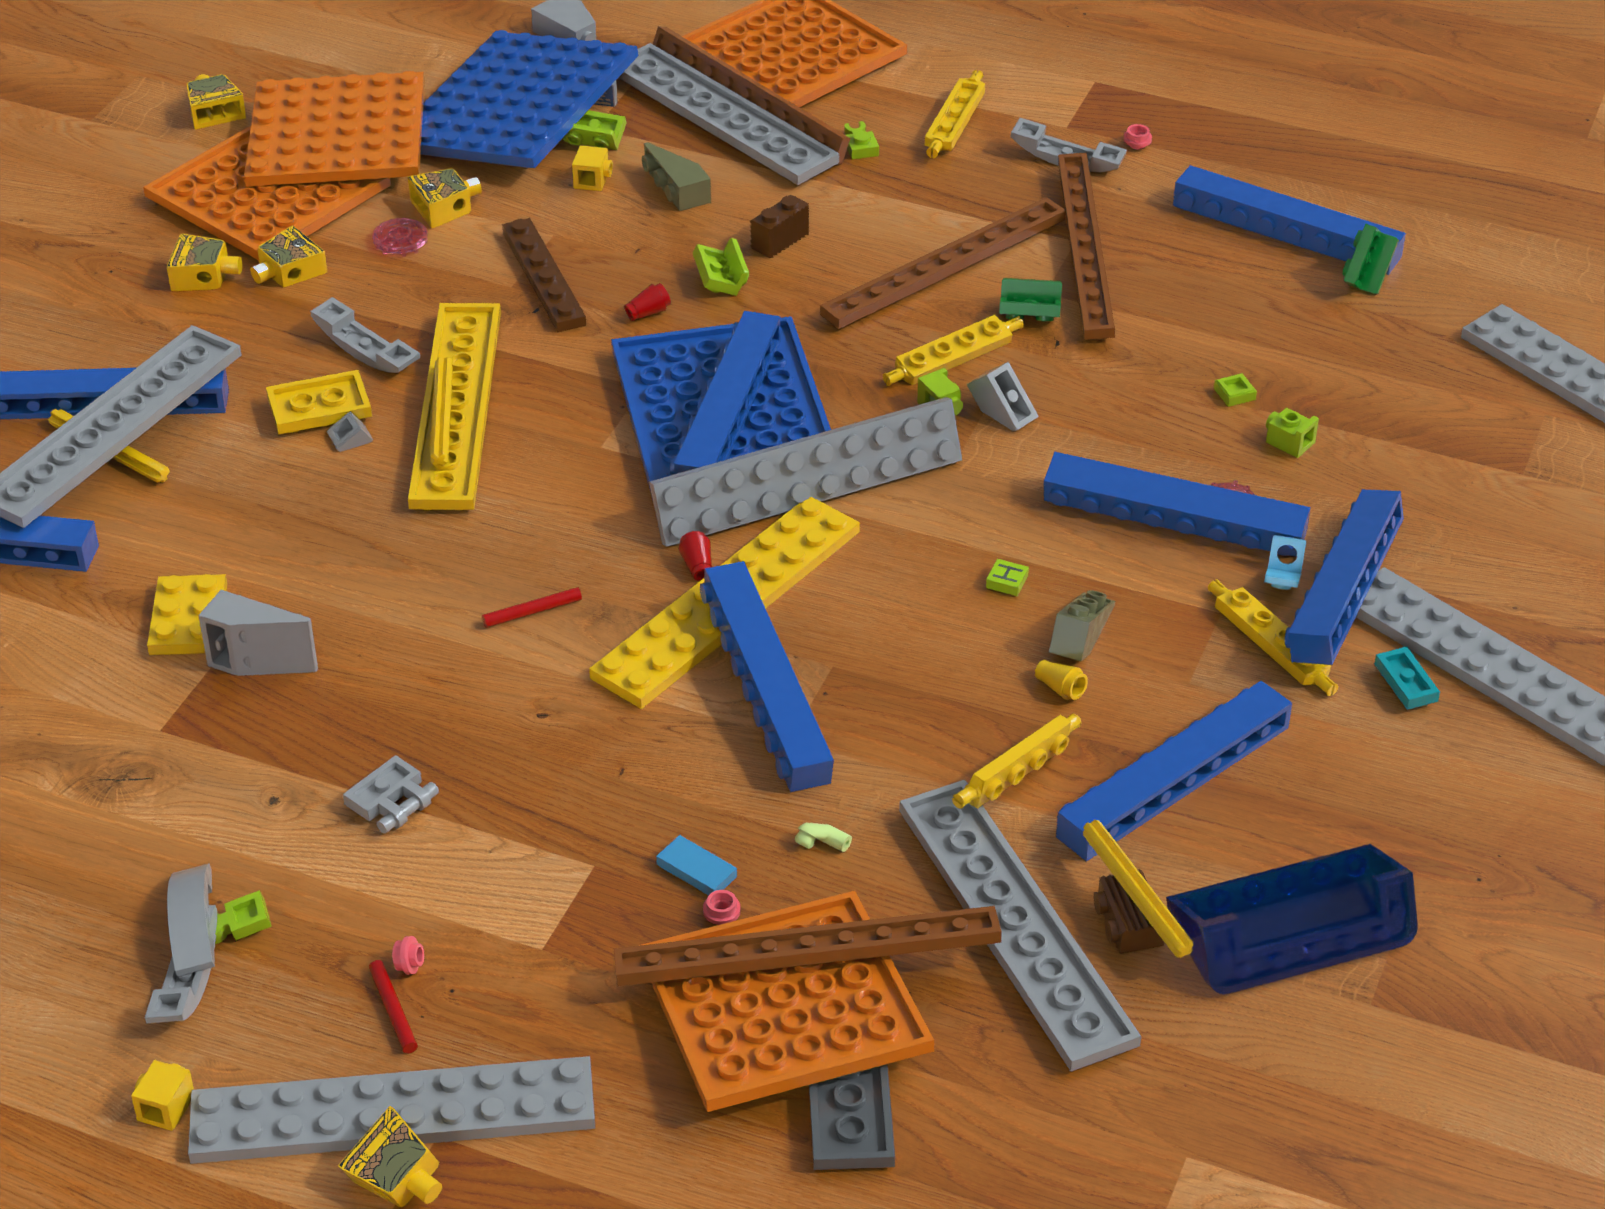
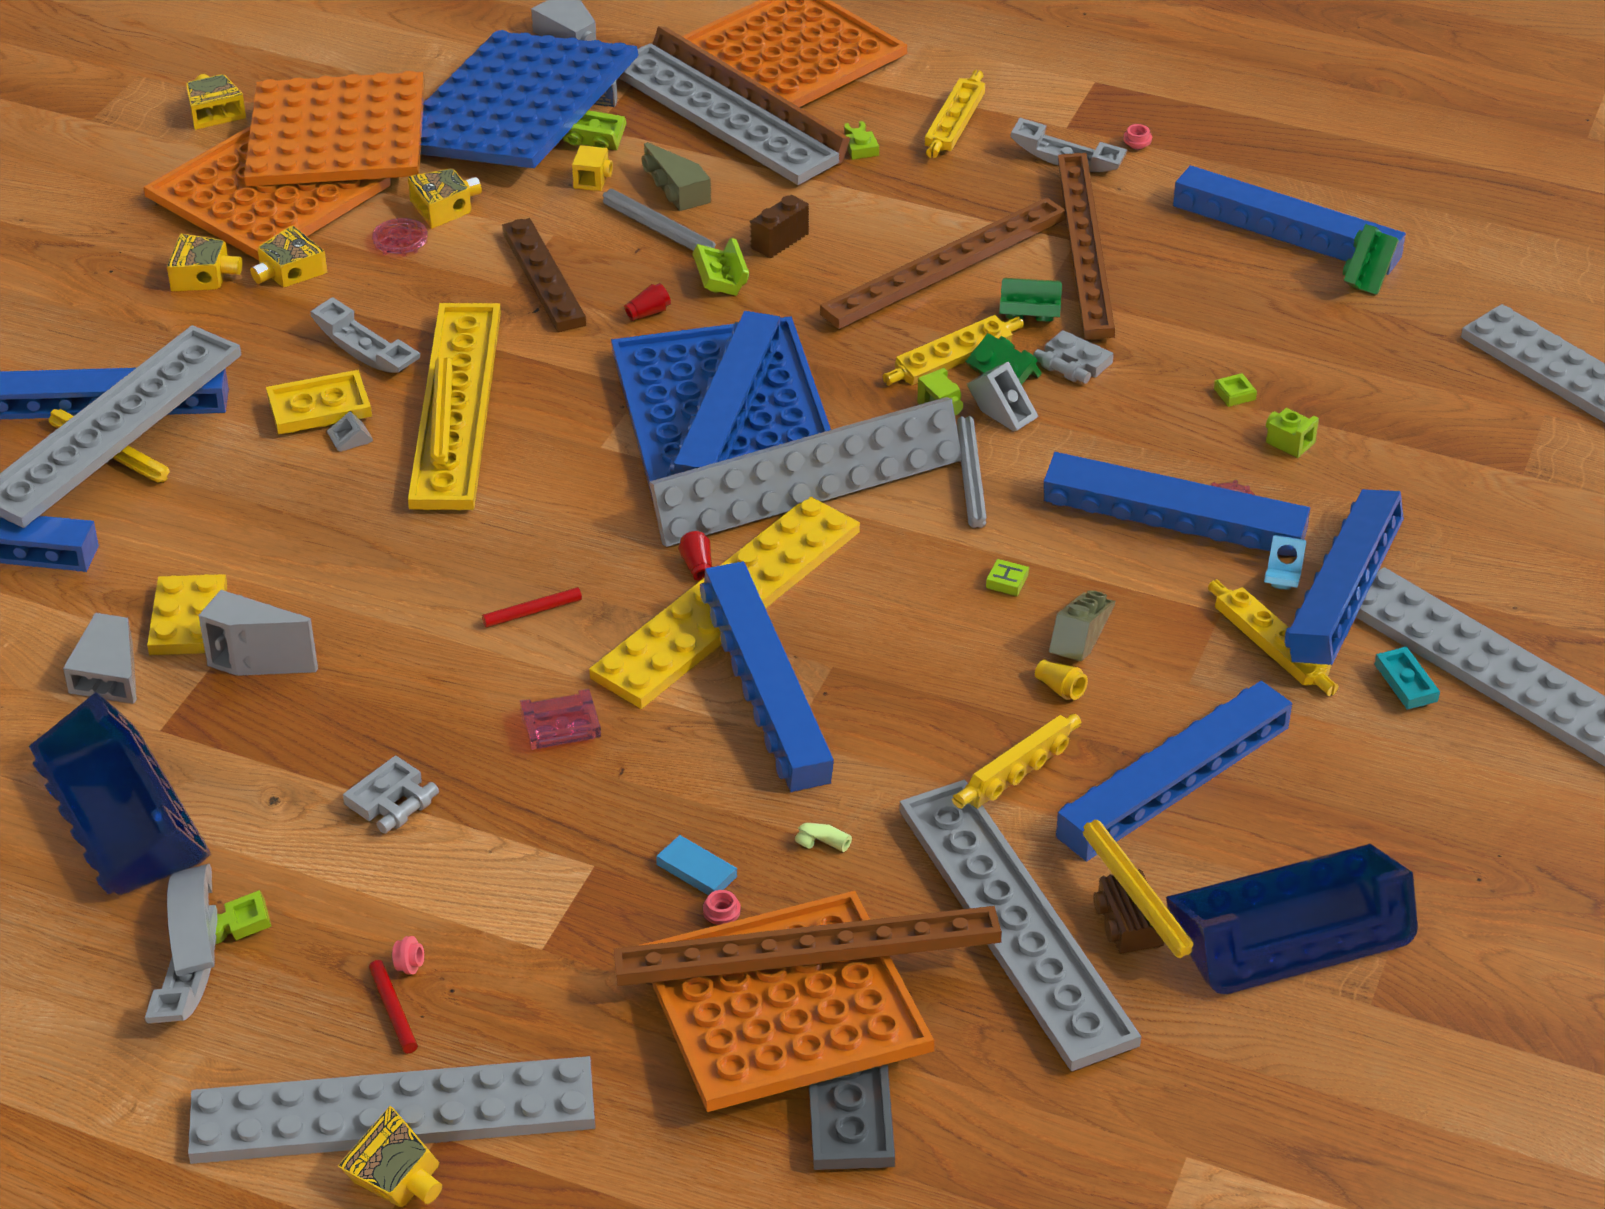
(103, 661): none -> light grey slope
(116, 798): none -> clear blue windscreen
(162, 1094): yellow brick -> none
(560, 720): none -> clear pink plate
(655, 220): none -> light grey axle
(971, 472): none -> light grey axle
(995, 352): none -> green bracket
(1074, 357): none -> light grey plate

